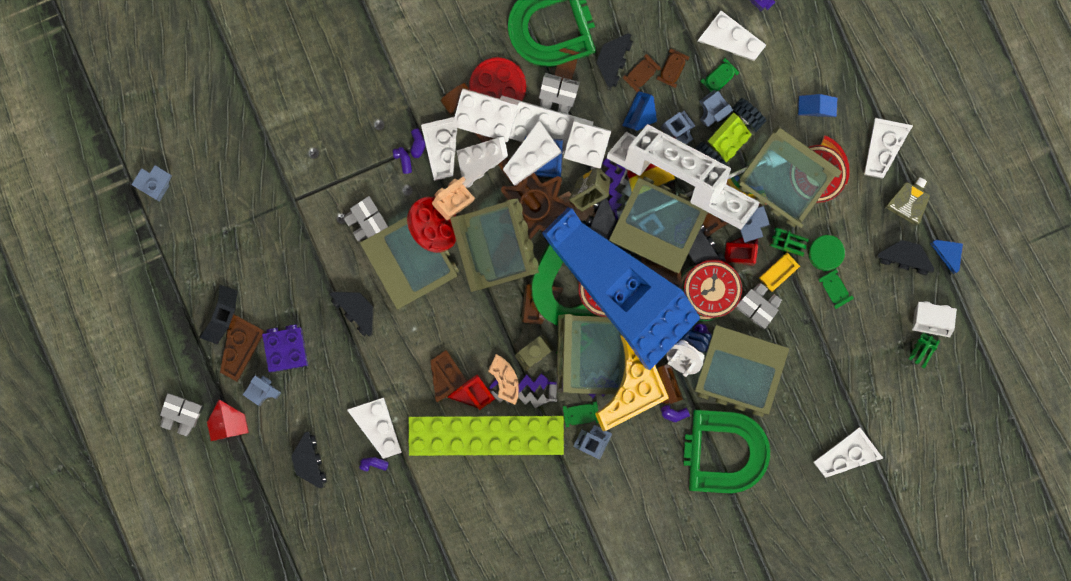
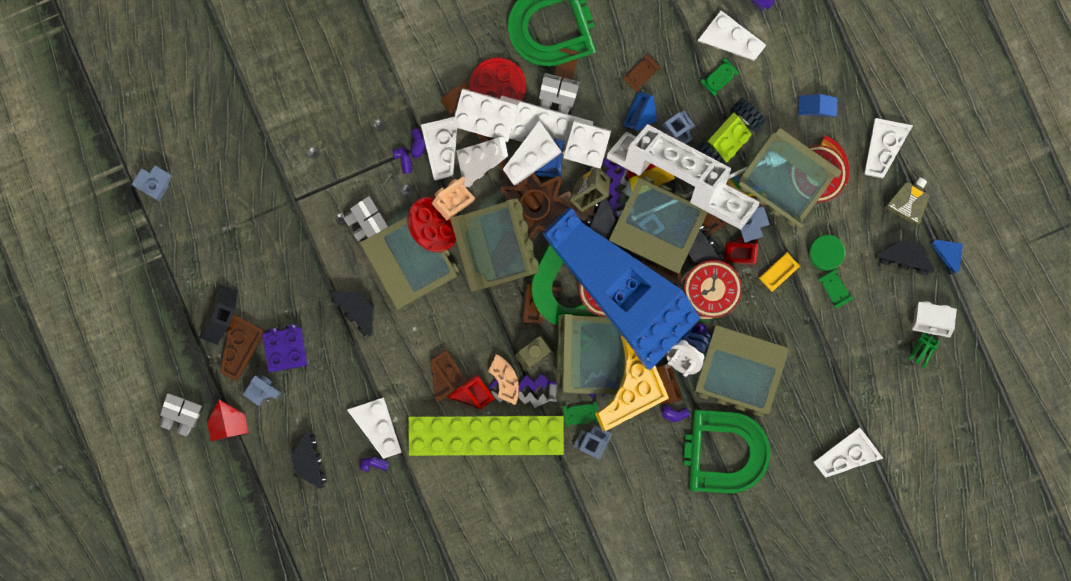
(612, 59): black slope -> none
(673, 68): reddish brown piece -> none
(714, 108): sand blue brick -> none
(766, 311): light grey hips -> none
(776, 238): green arm -> none

